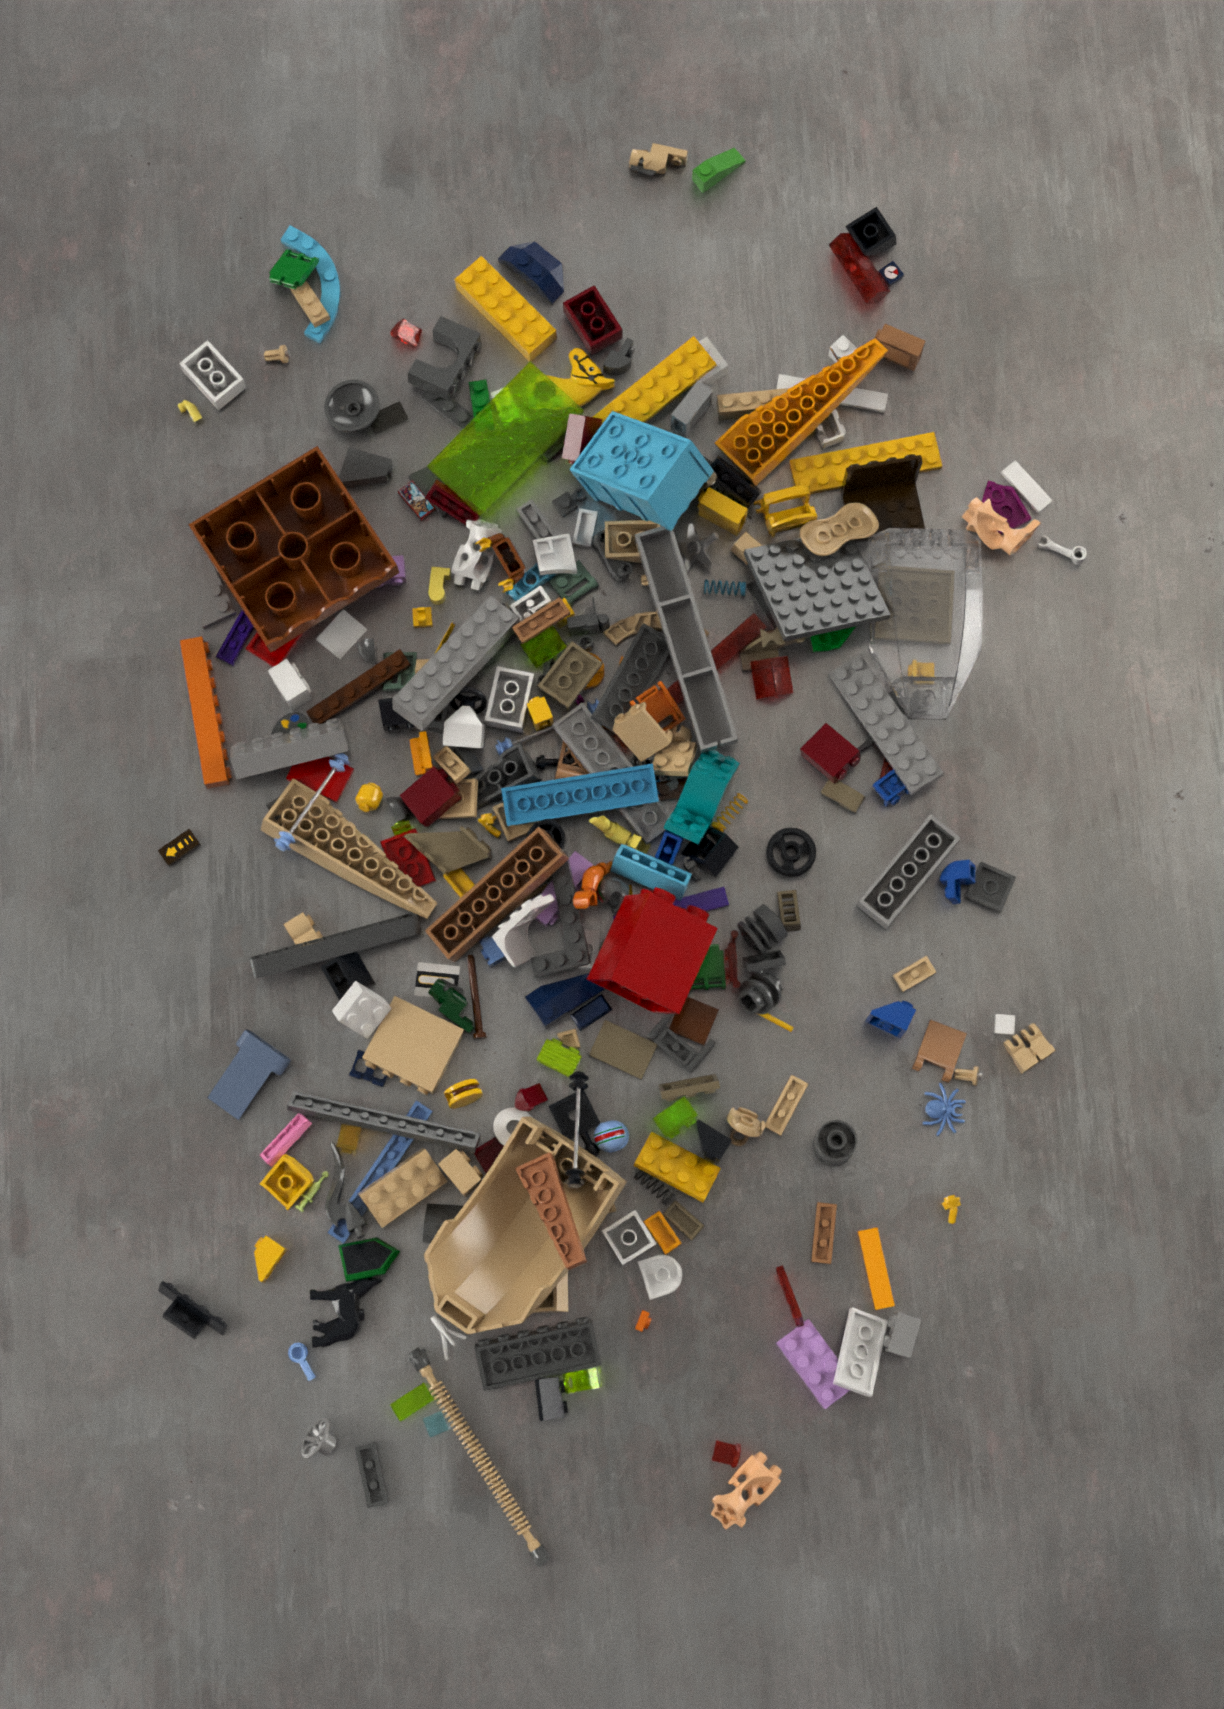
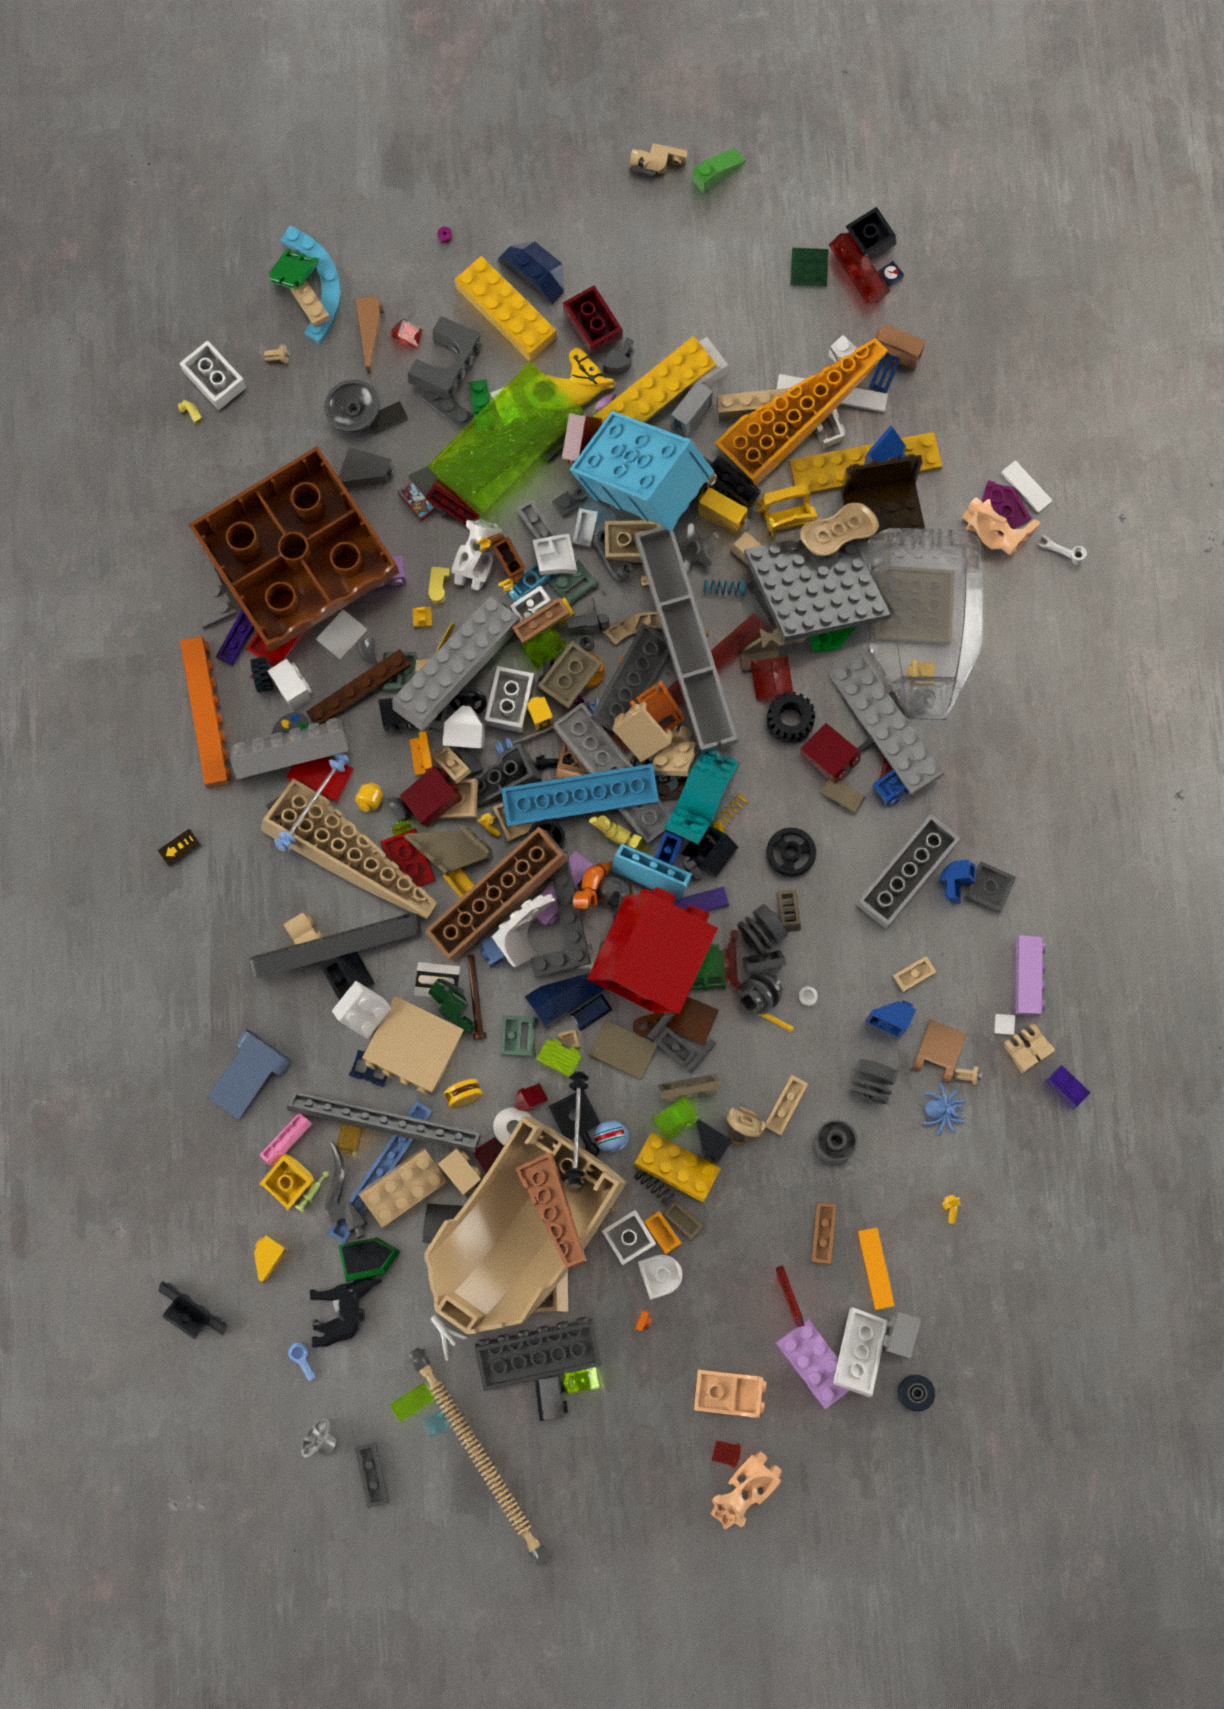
(260, 674): none -> black wheel
(369, 318): none -> medium nougat slope
(444, 234): none -> magenta piece
(512, 1036): none -> sand green plate
(603, 402): none -> lavender bar
(650, 1022): none -> reddish brown plate
(729, 1393): none -> light nougat bracket
(795, 702): none -> black tyre
(807, 996): none -> white tile
(809, 266): none -> clear green plate
(874, 1079): none -> dark grey wheel
(878, 387): none -> blue tile
(886, 447): none -> blue slope
(911, 1388): none -> black wheel
(1029, 976): none -> lavender brick
(1067, 1086): none -> dark purple brick

